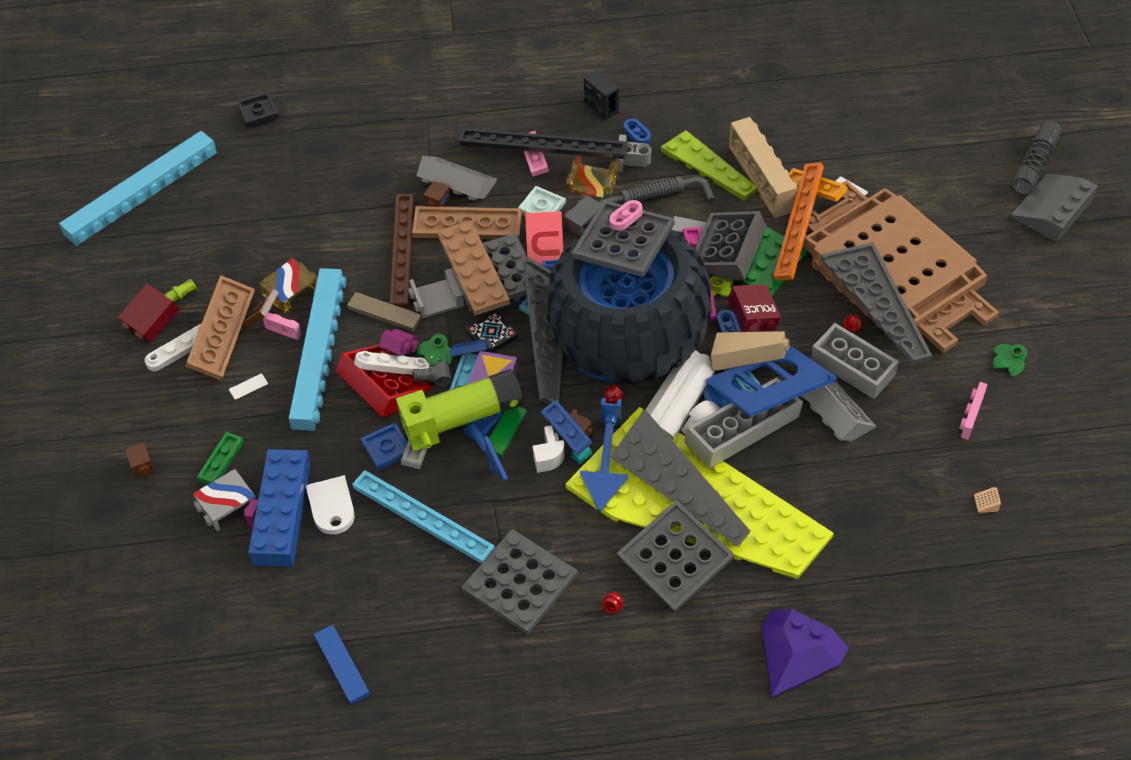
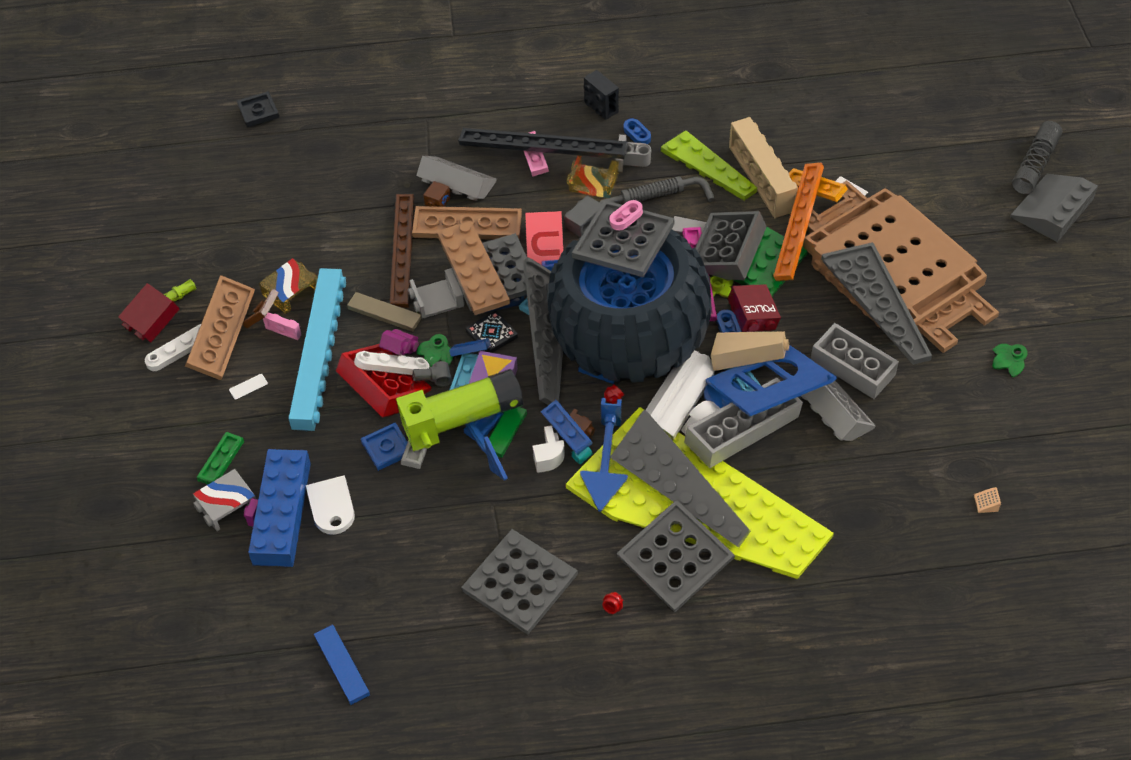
(138, 188): medium azure brick -> none
(139, 460): reddish brown brick -> none
(423, 517): medium azure plate -> none
(542, 201): light aqua tile -> none
(798, 649): dark purple wedge -> none
(853, 323): red plate -> none
(972, 410): bright pink plate -> none

